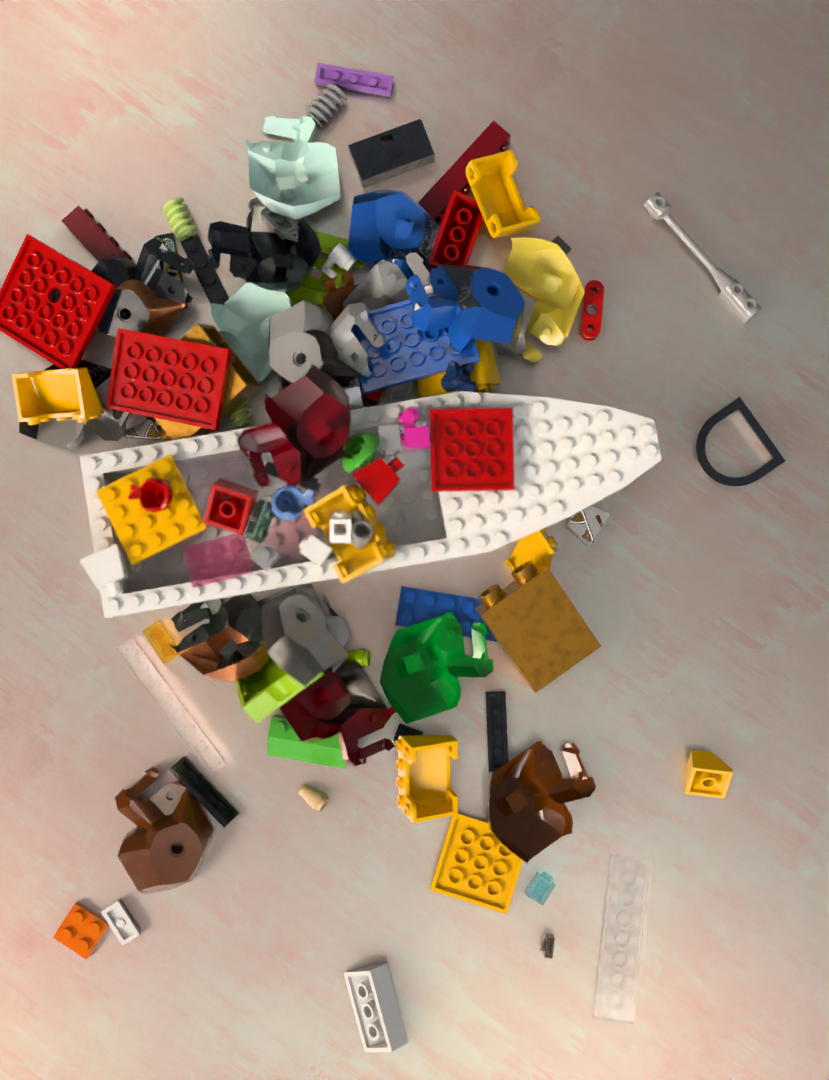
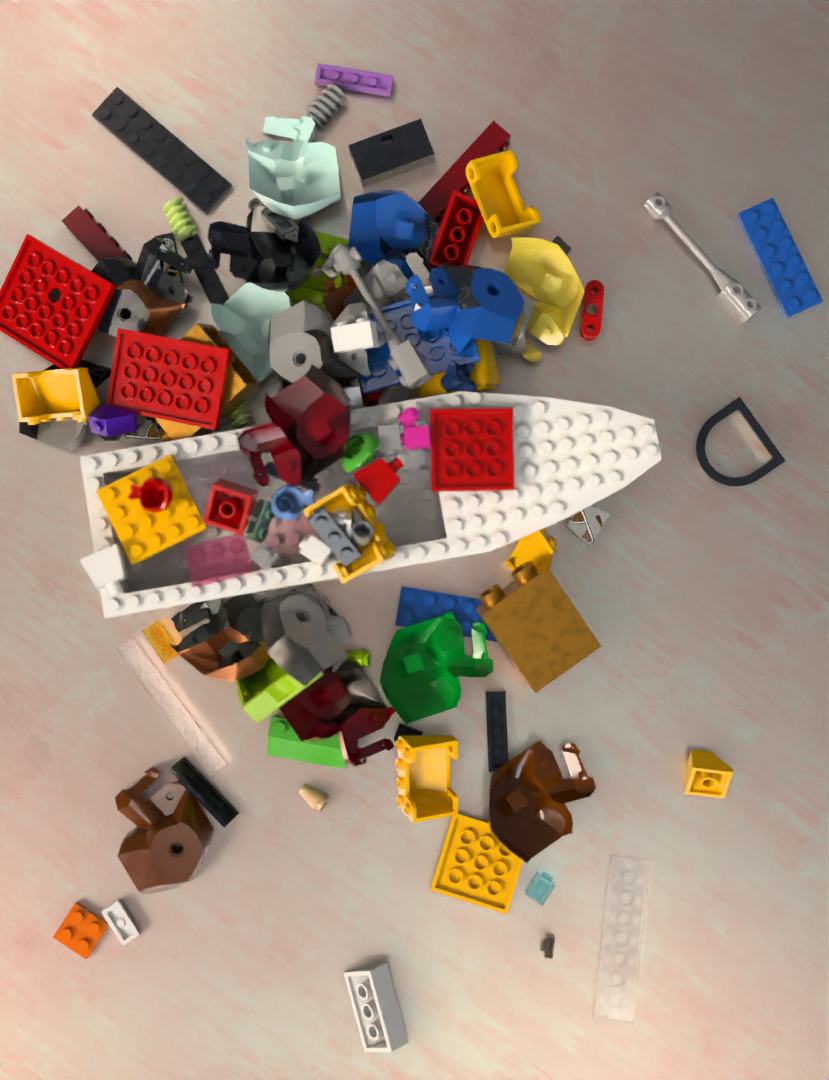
(112, 421): none -> dark purple slope
(162, 150): none -> black plate
(334, 536): none -> plate
(354, 336): none -> white brick
(404, 355): none -> light grey bar
(779, 258): none -> blue plate

